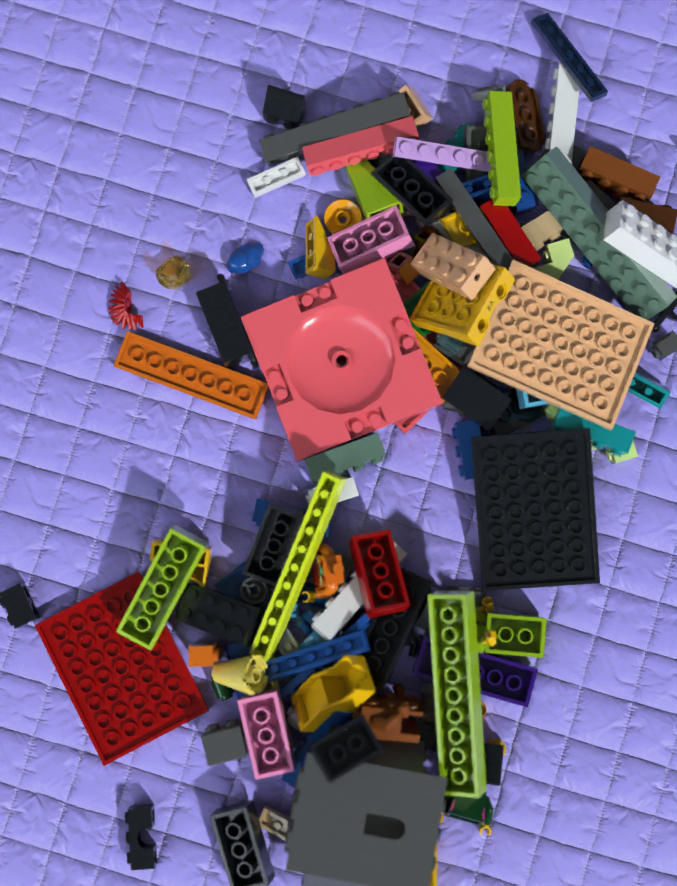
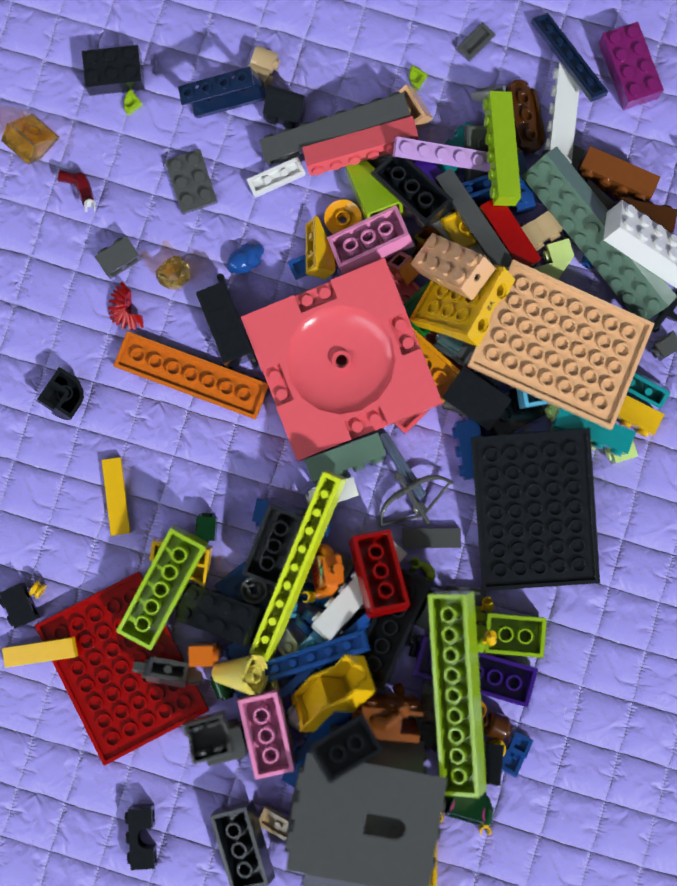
(29, 138): none -> clear yellow slope
(37, 589): none -> yellow bush
(39, 652): none -> yellow tile
(62, 395): none -> black brick
(82, 185): none -> dark red arm
(113, 70): none -> black brick
(116, 496): none -> yellow tile
(117, 257): none -> dark grey brick
(131, 102): none -> lime tile
(168, 672): none -> dark grey hinge
(191, 181): none -> dark grey plate
(206, 527): none -> dark green brick
(208, 737): none -> dark grey piece
(223, 92): none -> dark blue window
(264, 64): none -> tan brick
(400, 463): none -> sand blue axle
(417, 77): none -> lime tile
(418, 506): none -> dark grey piece
(428, 570): none -> lime arm
(432, 538): none -> dark grey tile
(475, 42): none -> dark grey tile
(497, 725): none -> reddish brown head
(516, 753): none -> blue slope
(630, 65): none -> magenta brick
(640, 417): none -> yellow brick

